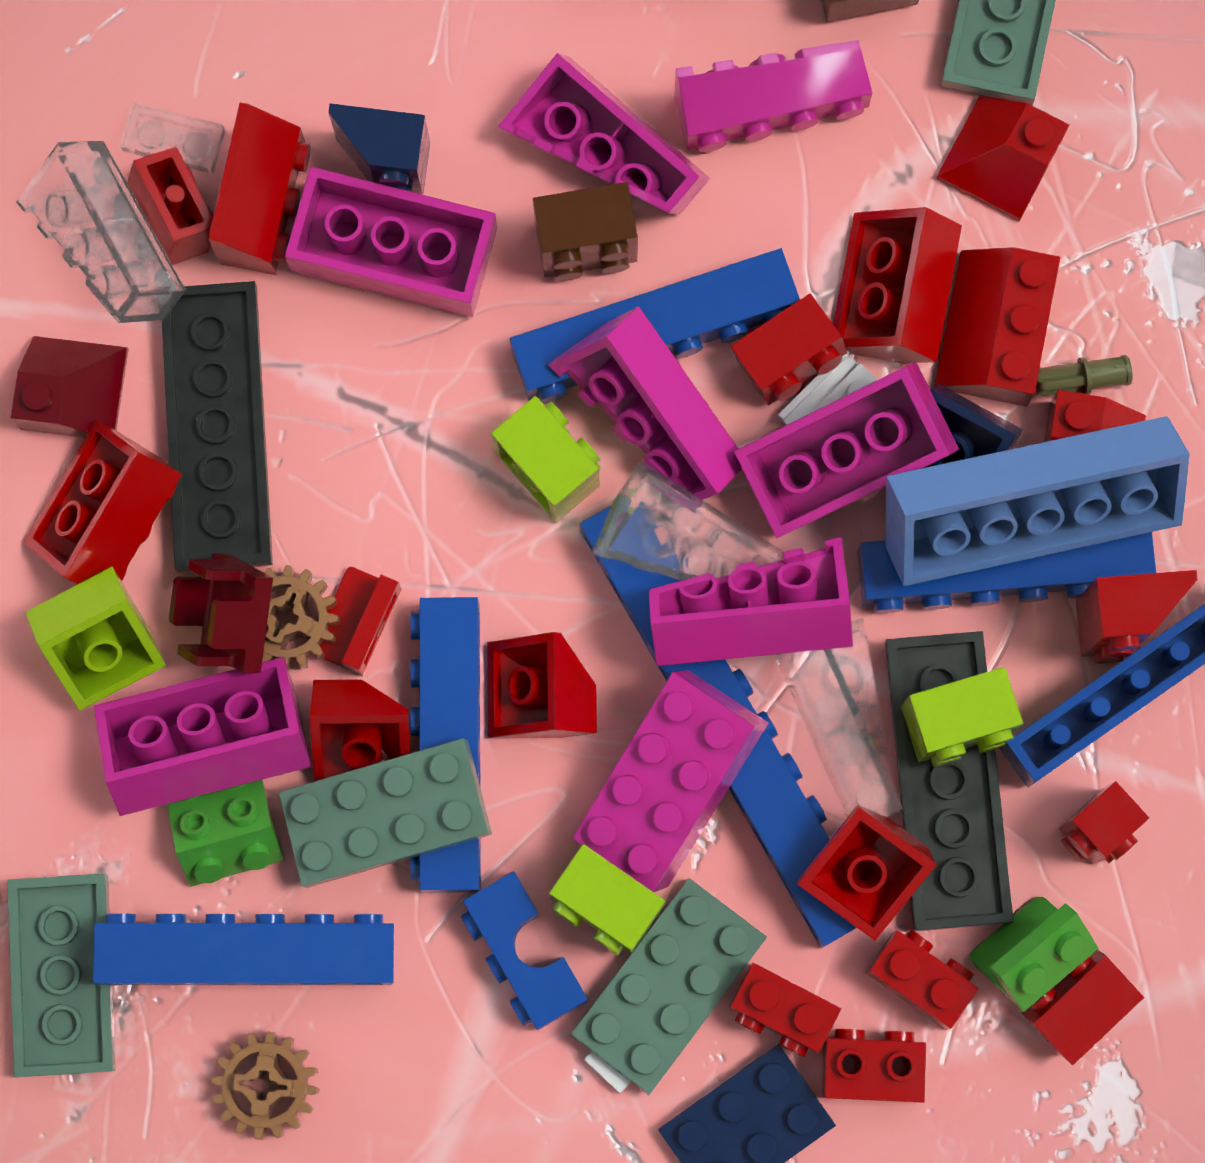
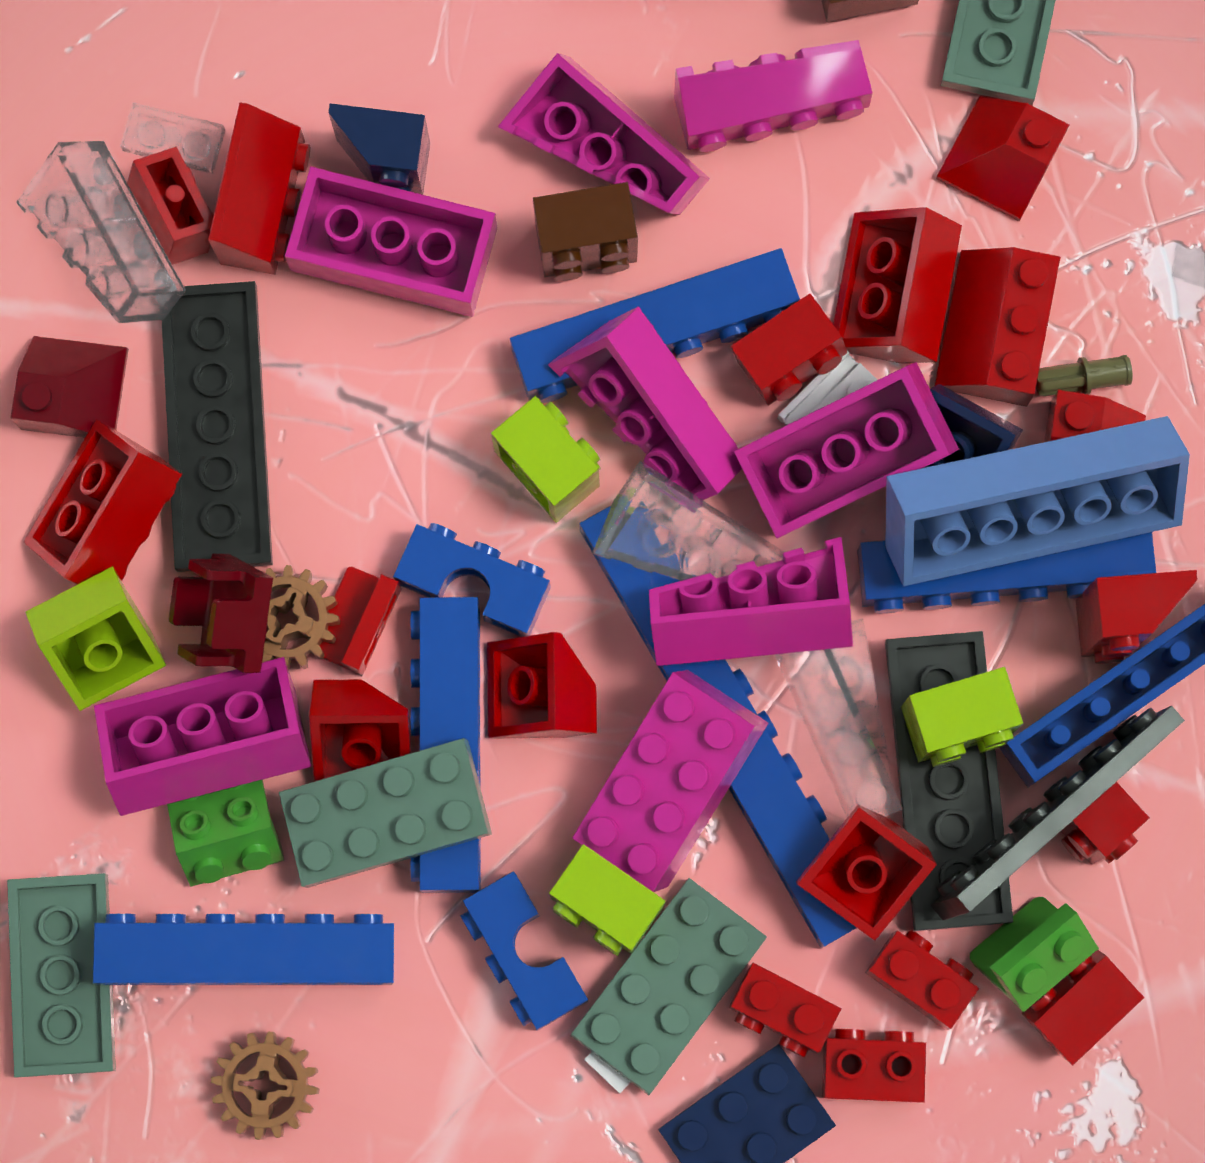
(437, 559): none -> blue arch
(1065, 802): none -> pearl dark grey plate

